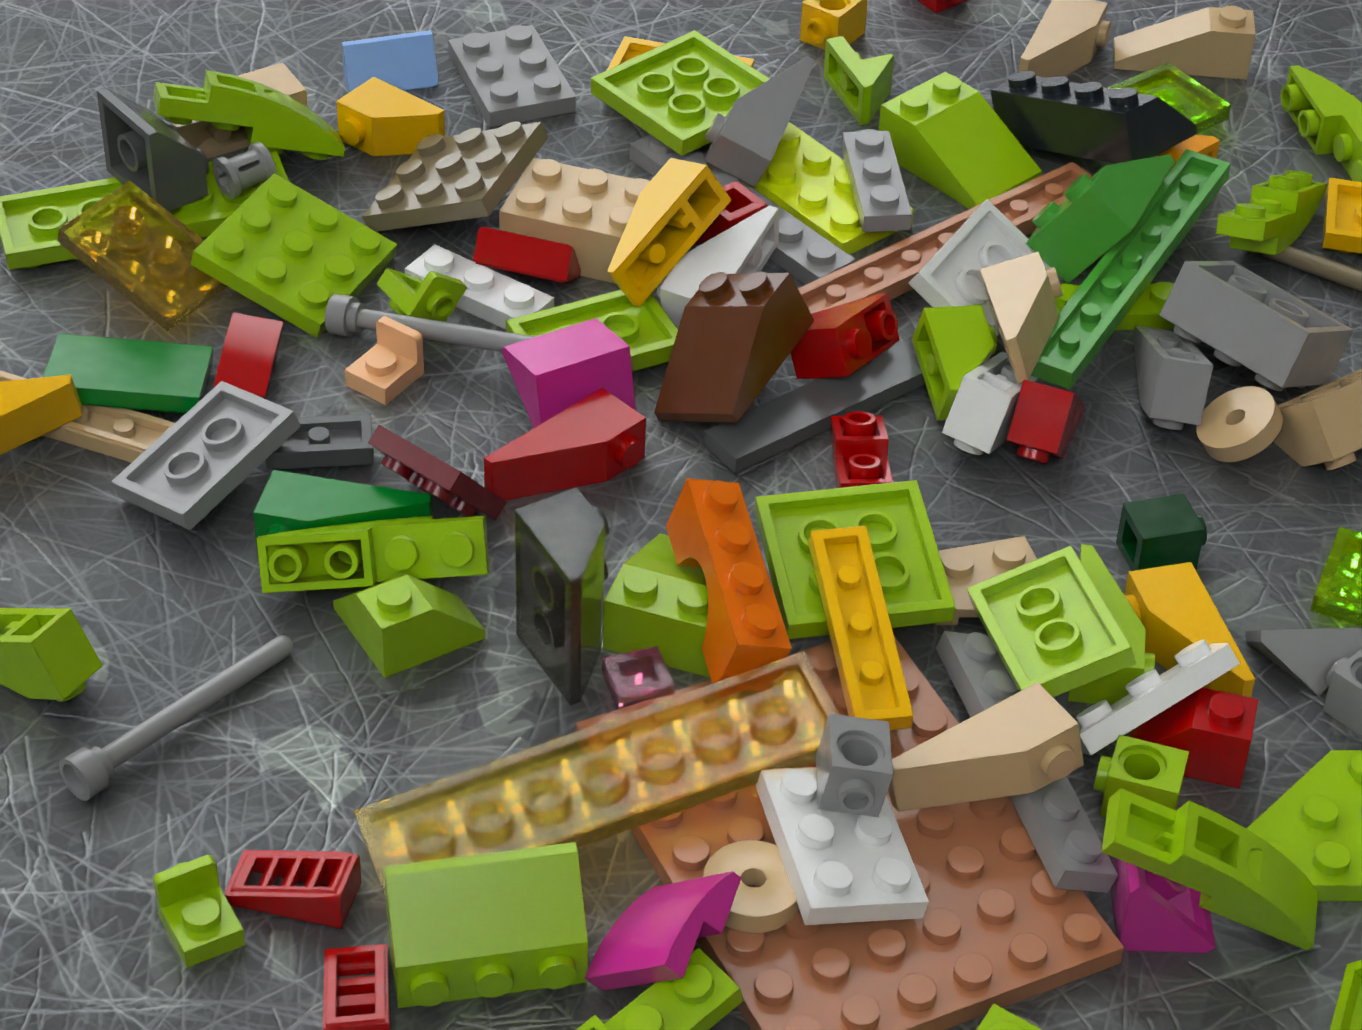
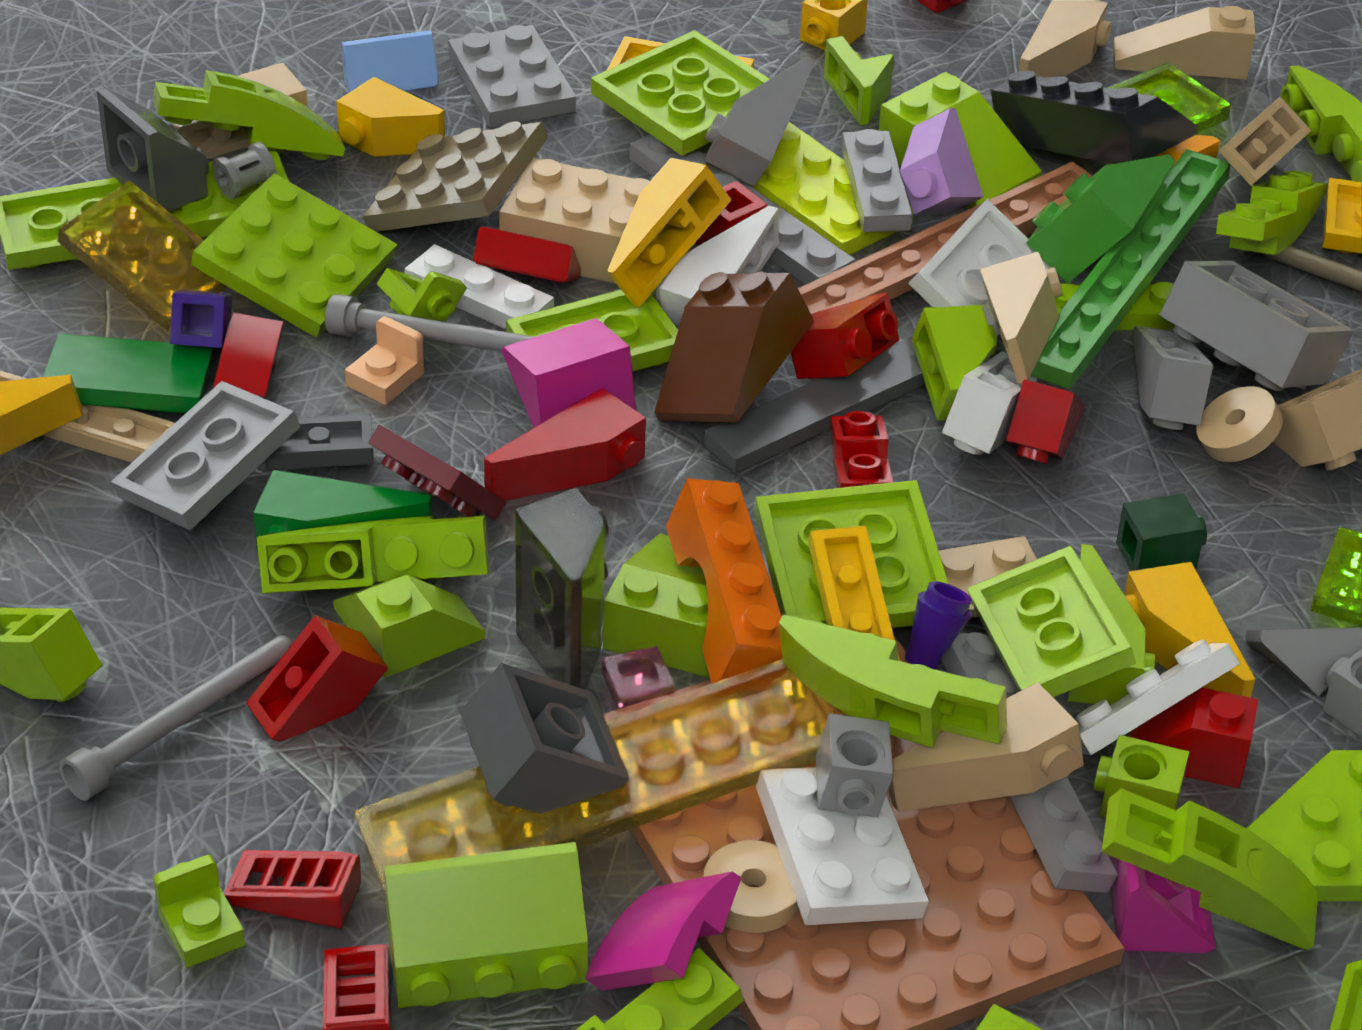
(200, 318): none -> dark purple brick
(316, 680): none -> red slope
(541, 741): none -> dark grey slope
(867, 681): none -> lime slope
(937, 622): none -> dark purple cone
(939, 167): none -> lavender slope
(1265, 141): none -> tan slope

